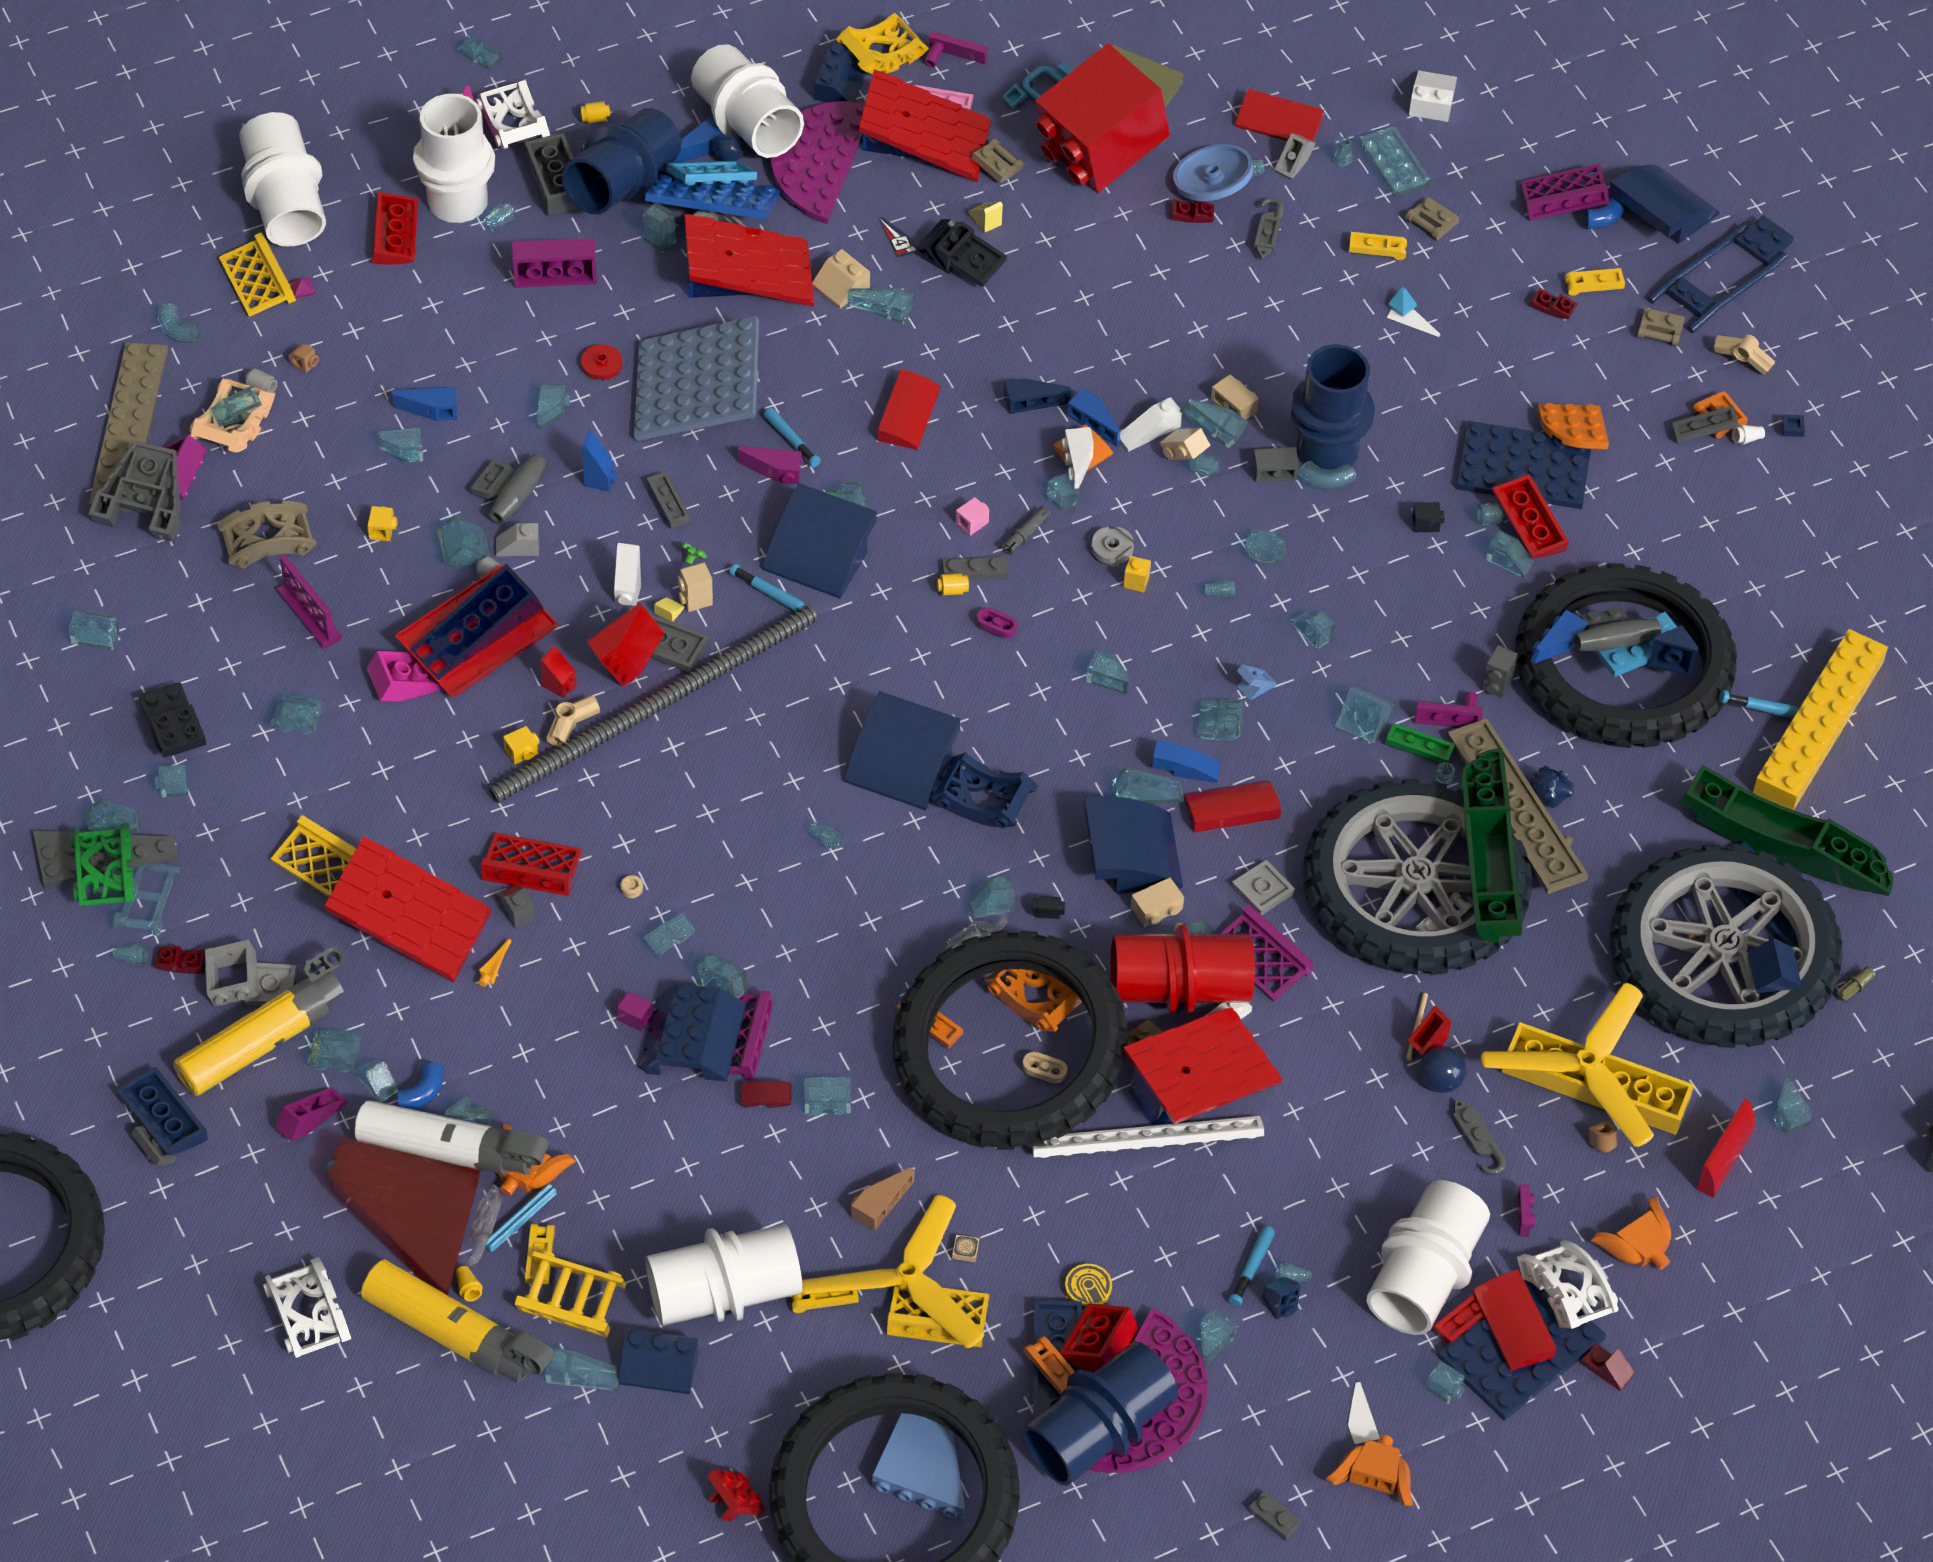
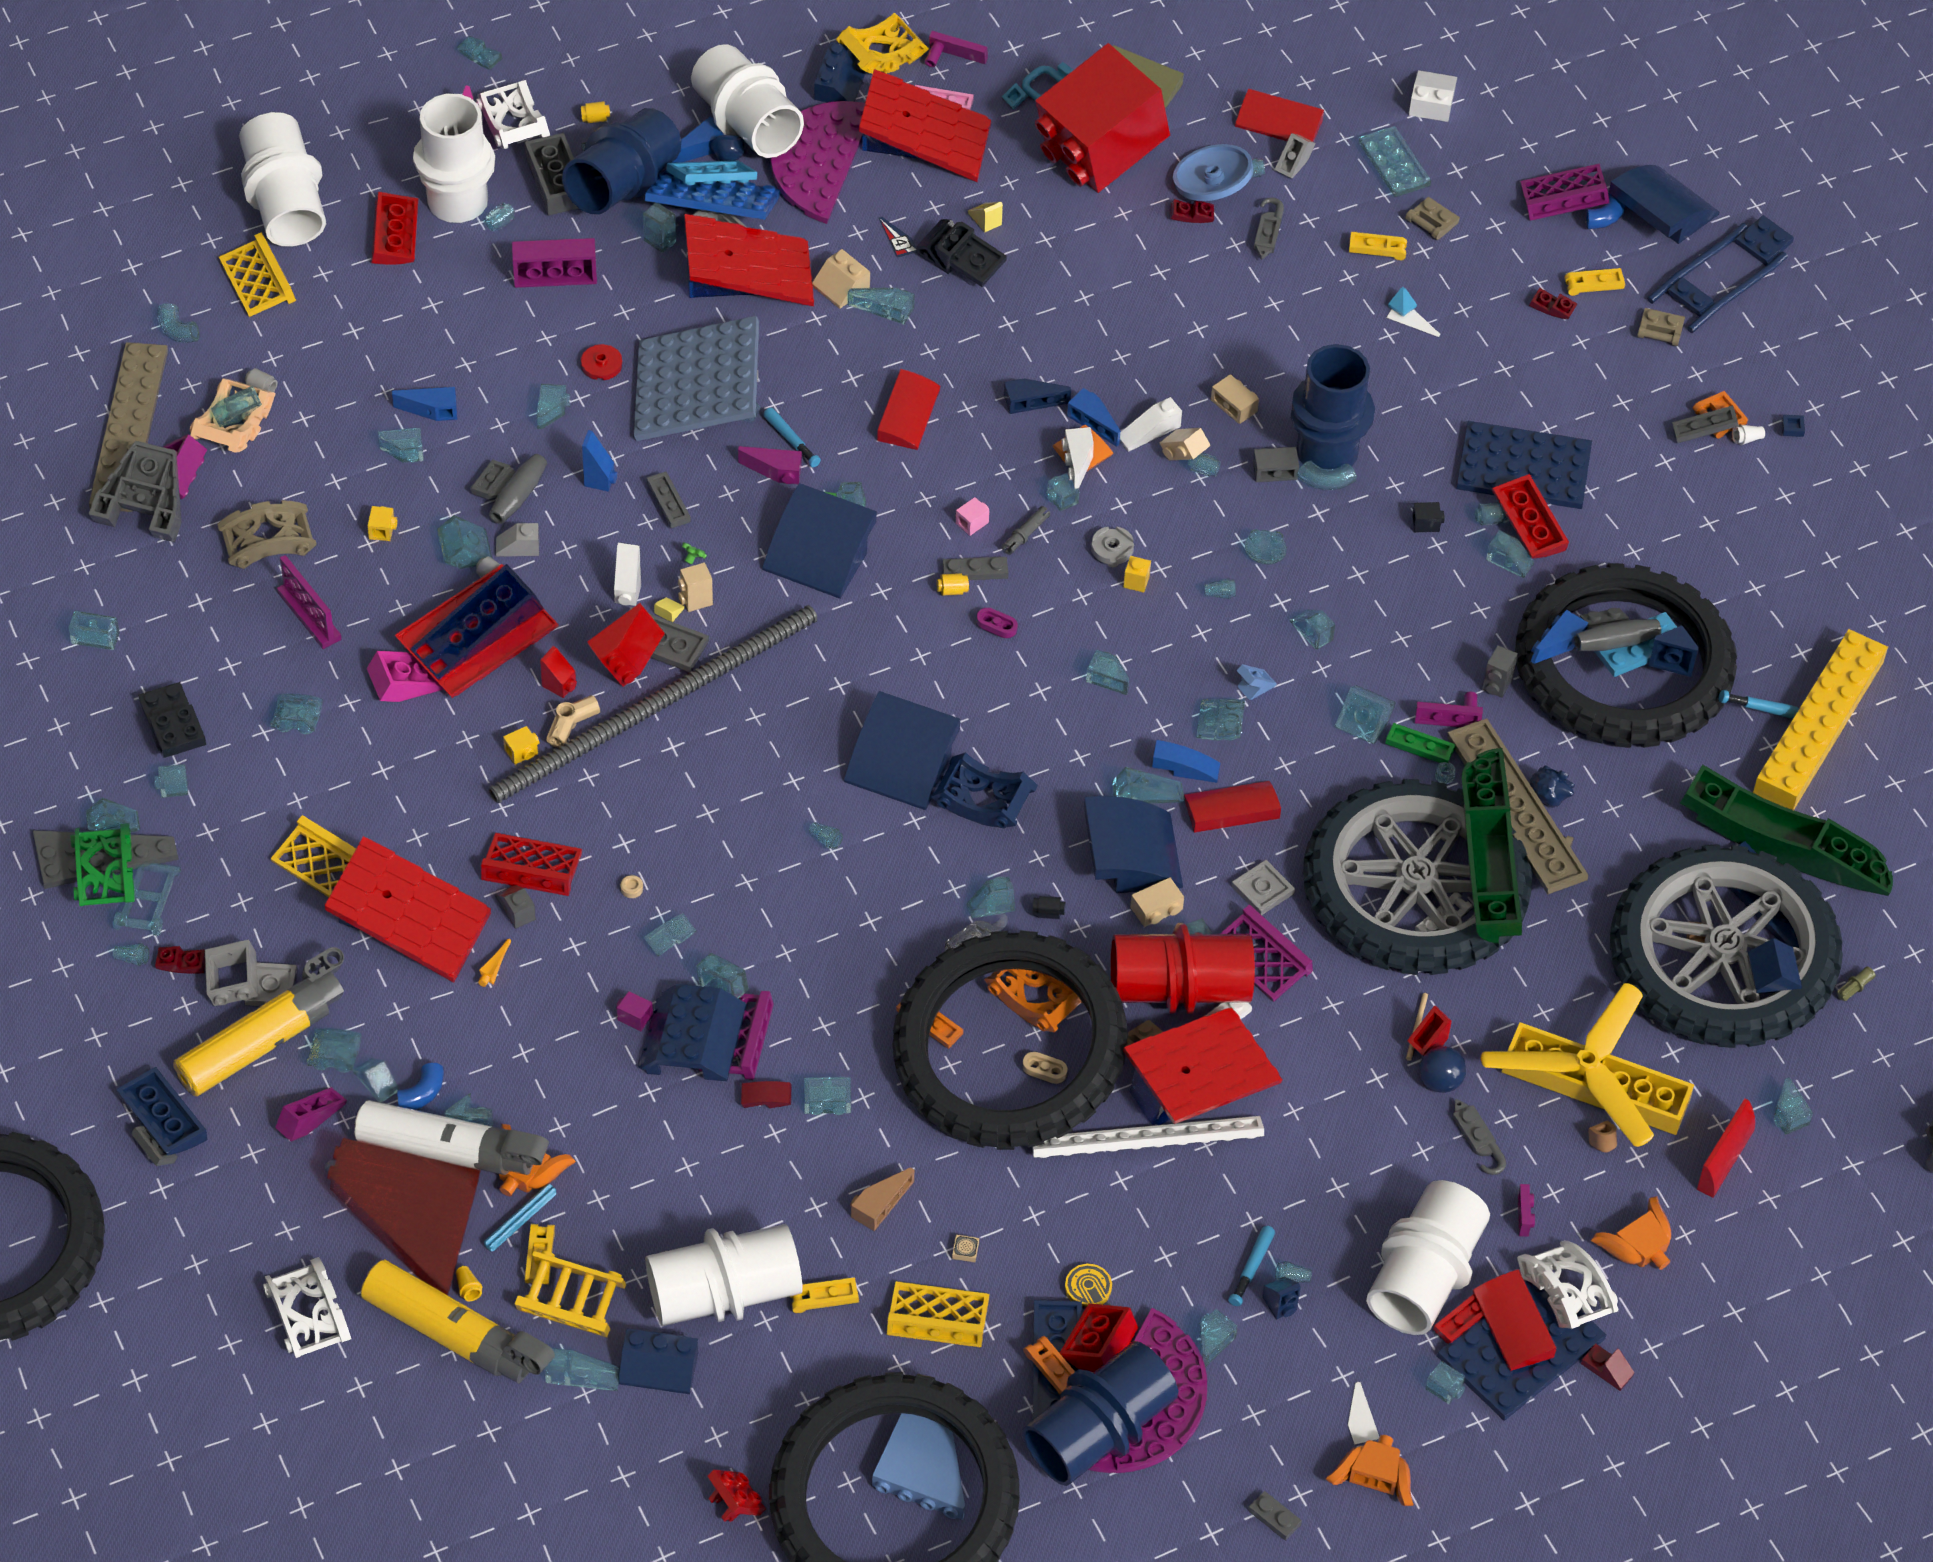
(302, 287): magenta slope -> none
(304, 357): medium nougat plate -> none
(483, 1224): clear plate -> none
(772, 591): dark azure piece -> none
(910, 1276): yellow piece -> none
(996, 165): dark tan plate -> none
(1217, 421): clear light blue slope -> none
(1343, 153): clear light blue cone -> none
(1574, 424): orange plate -> none
(1744, 350): tan piece -> none

